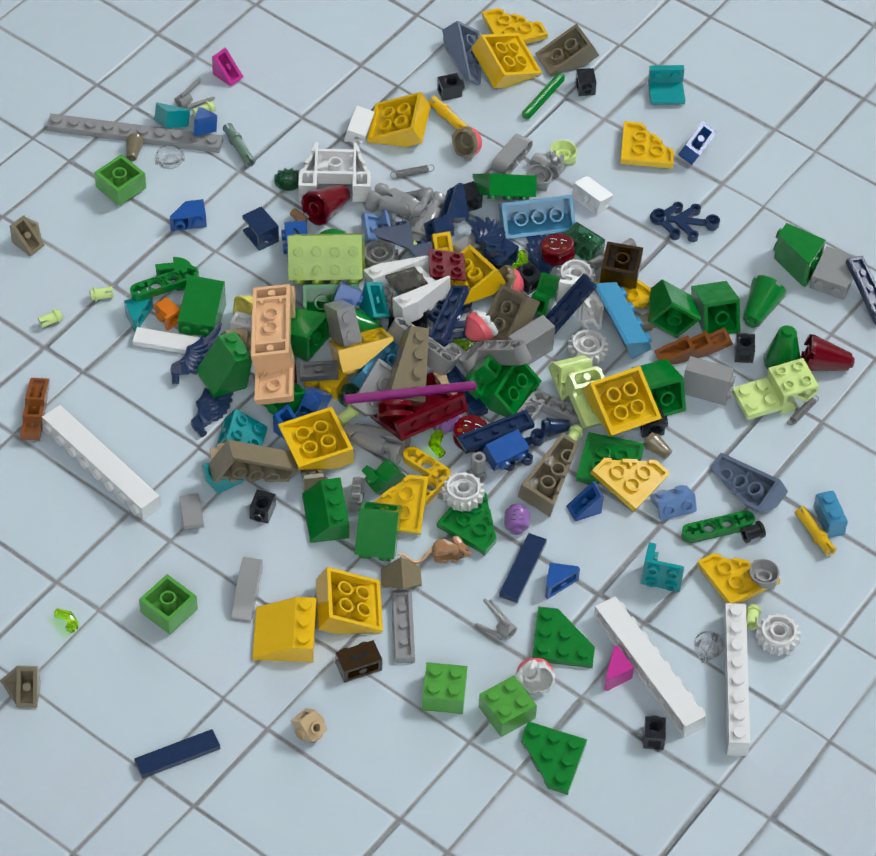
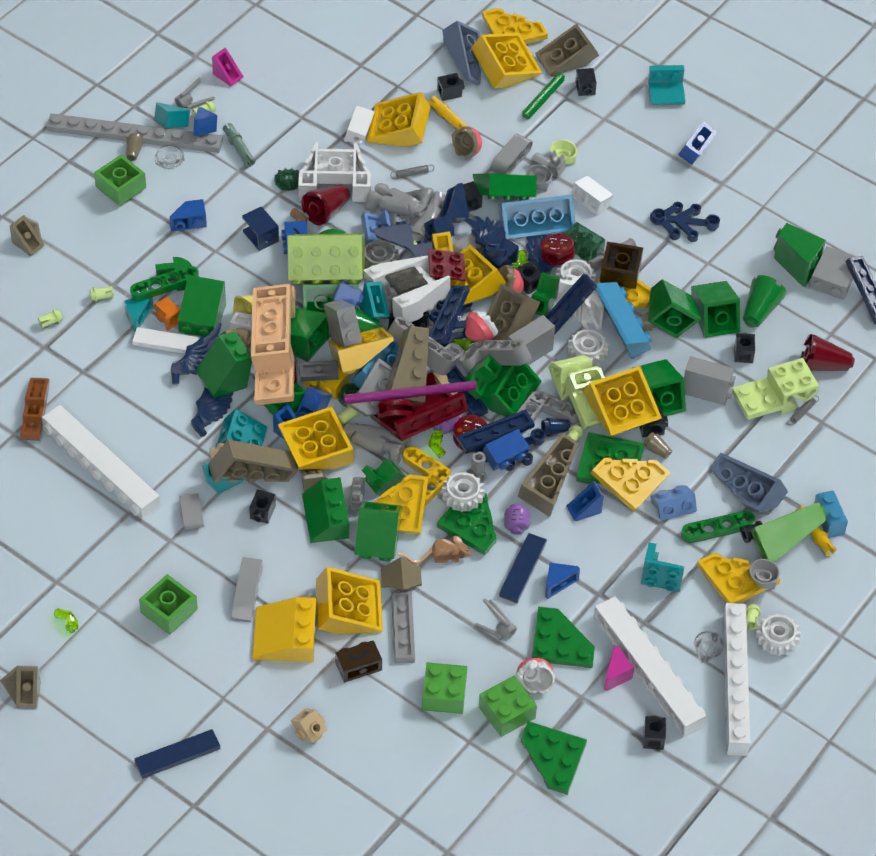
(644, 148): yellow plate -> none
(697, 346): dark orange slope -> none
(783, 347): green cone -> none
(783, 533): none -> bright green slope

